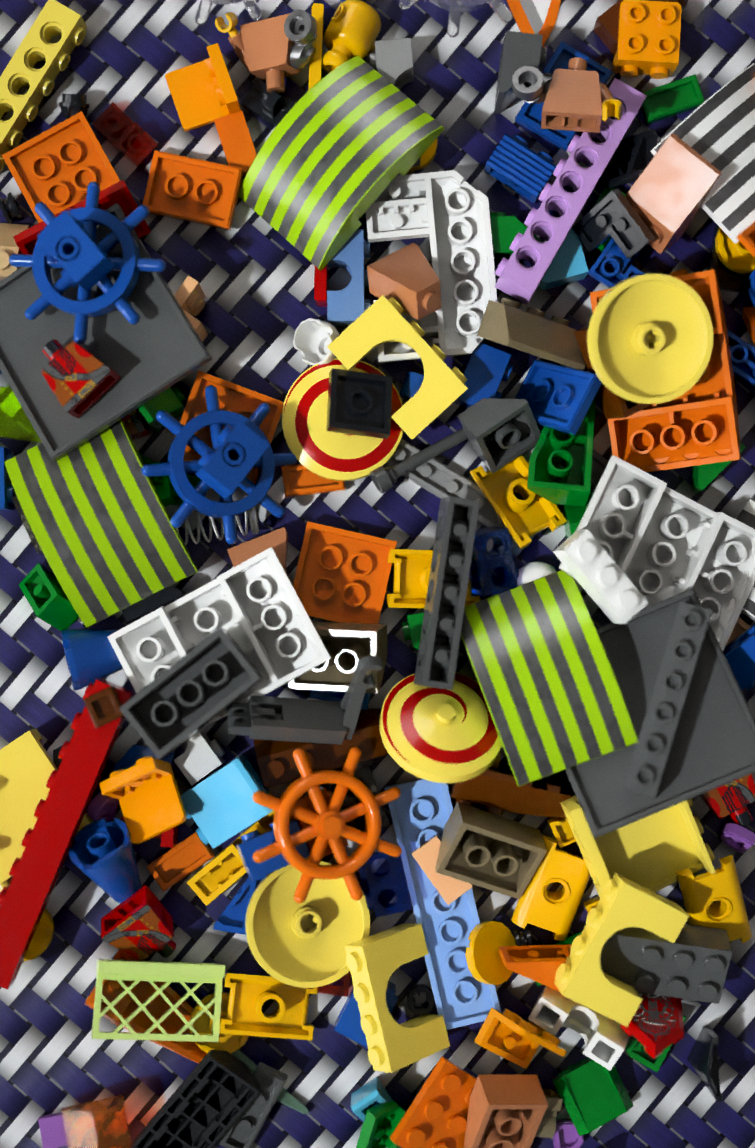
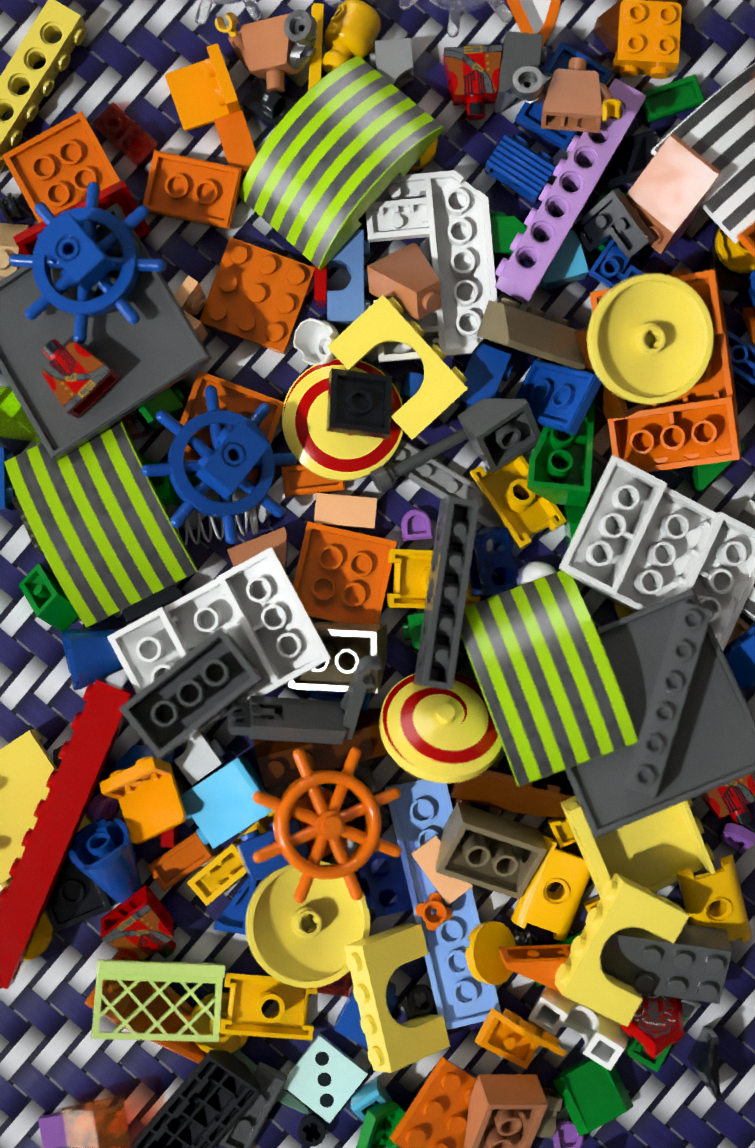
(73, 104): black plate -> none
(75, 898): none -> black plate
(104, 706): reddish brown tile -> none
(257, 295): none -> orange plate
(302, 1131): none -> black bush
(324, 1078): none -> light aqua tile
(345, 510): none -> light nougat tile
(416, 526): none -> medium lavender tile
(433, 920): none -> orange plate
(473, 76): none -> torso
(600, 577): white brick -> none

